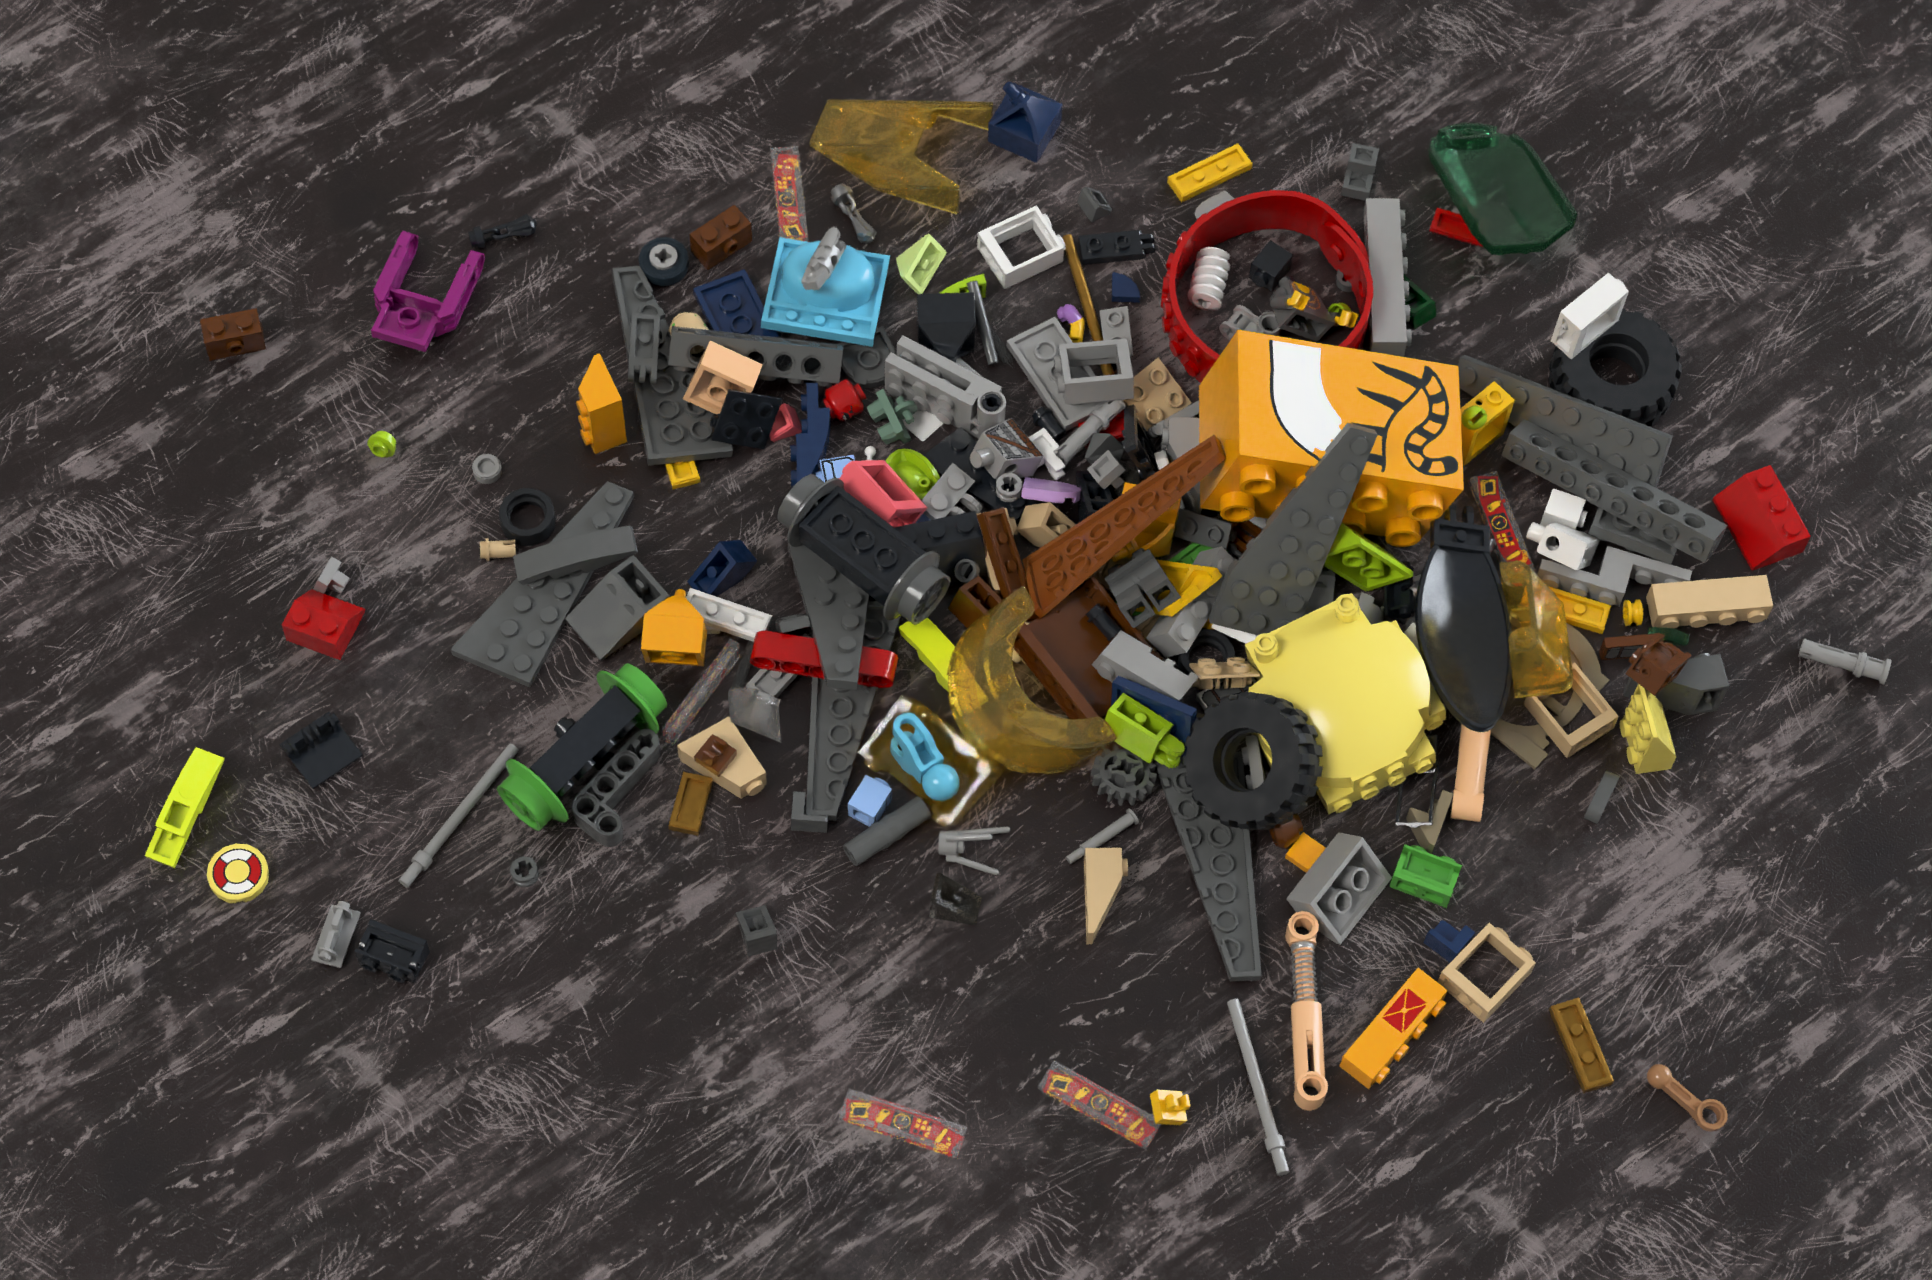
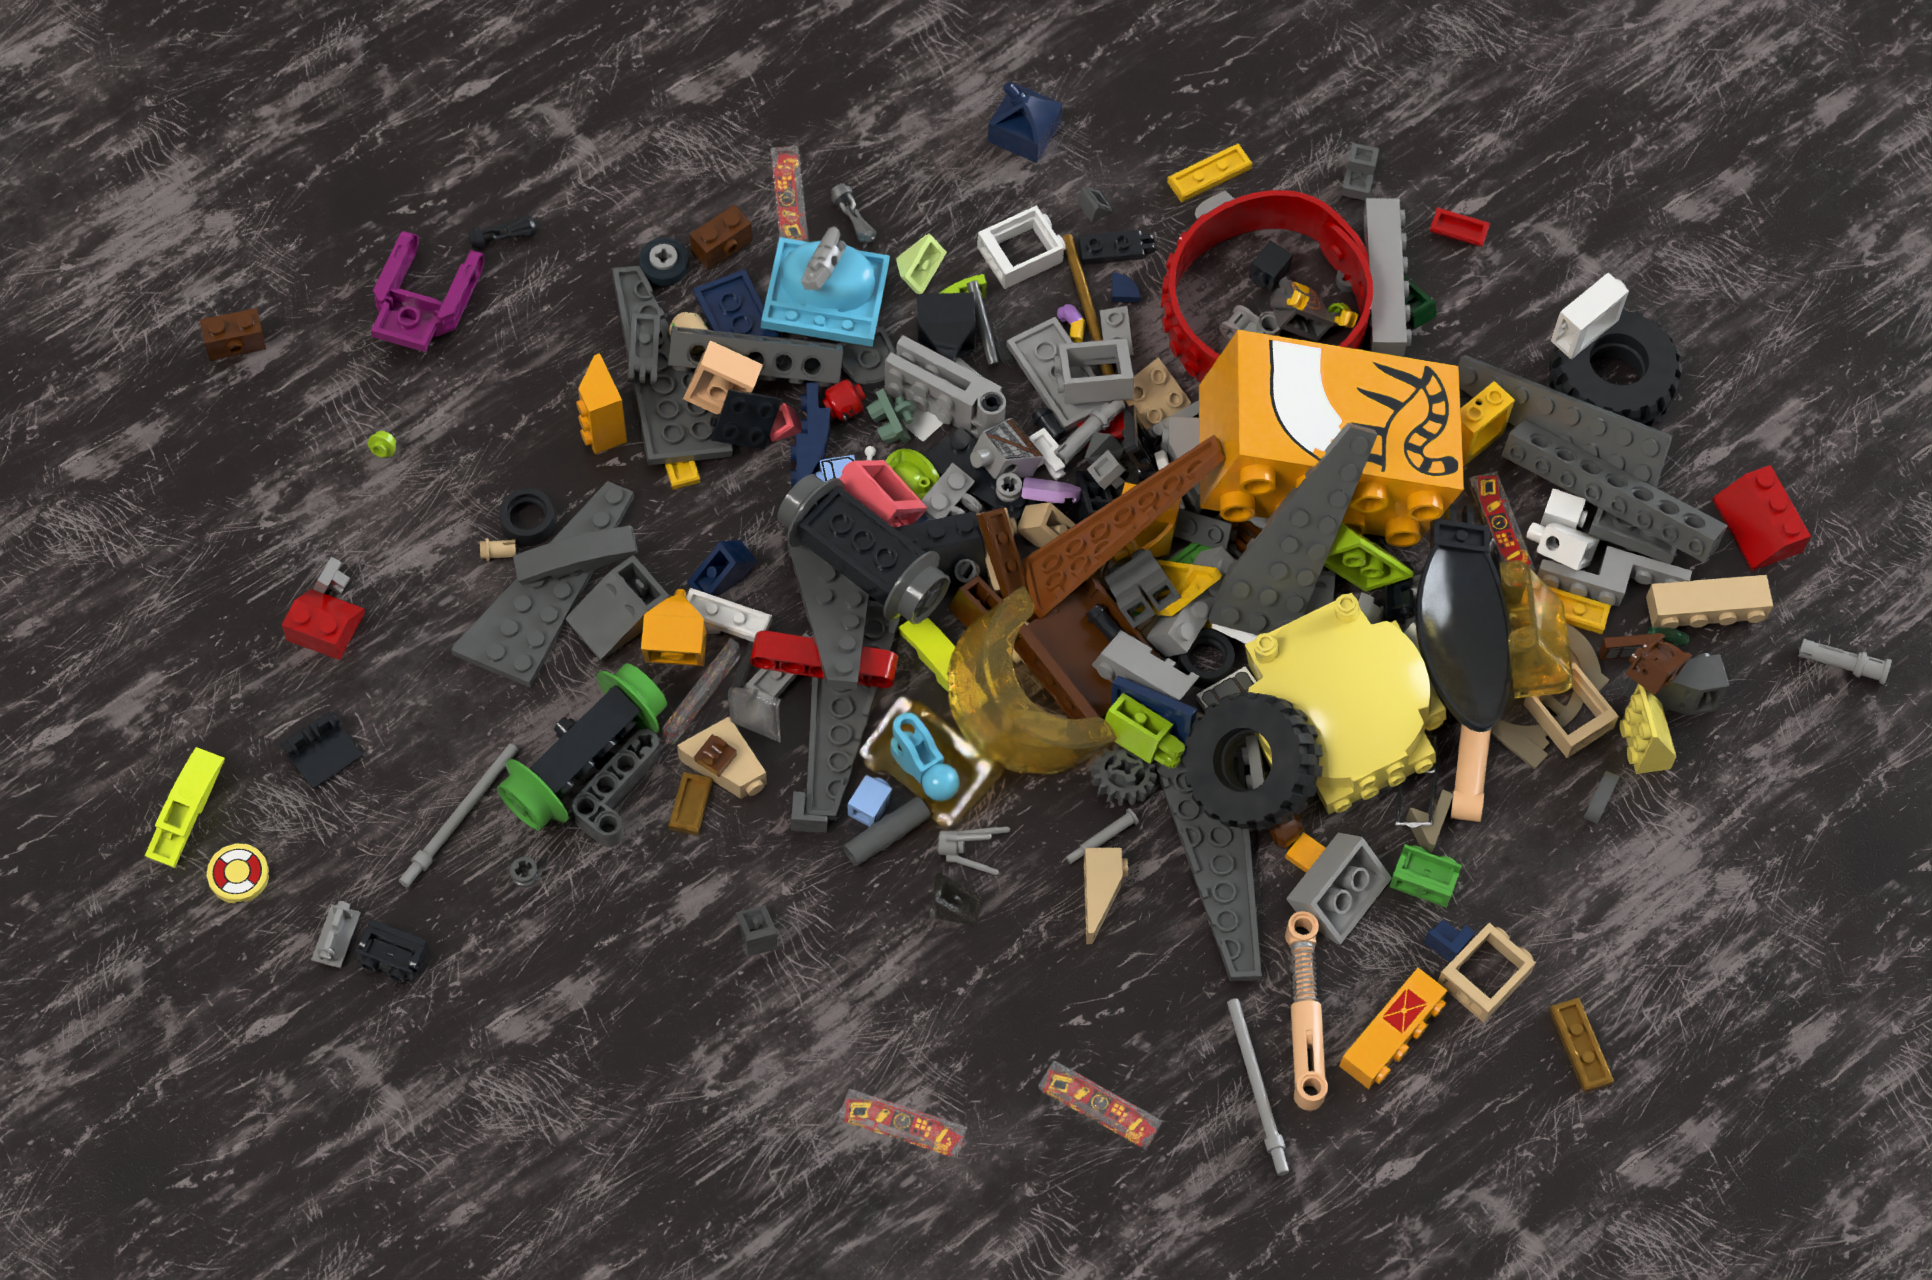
(487, 468): light grey tile -> none
(791, 623): dark grey tile -> none
(880, 142): clear yellow windscreen -> none
(1169, 1107): yellow tile -> none
(1209, 278): white piece -> none
(1234, 672): tan hinge -> none
(1471, 412): lime hinge -> none
(1501, 188): clear green windscreen -> none
(1632, 612): yellow bush -> none
(1660, 1077): medium nougat piece -> none

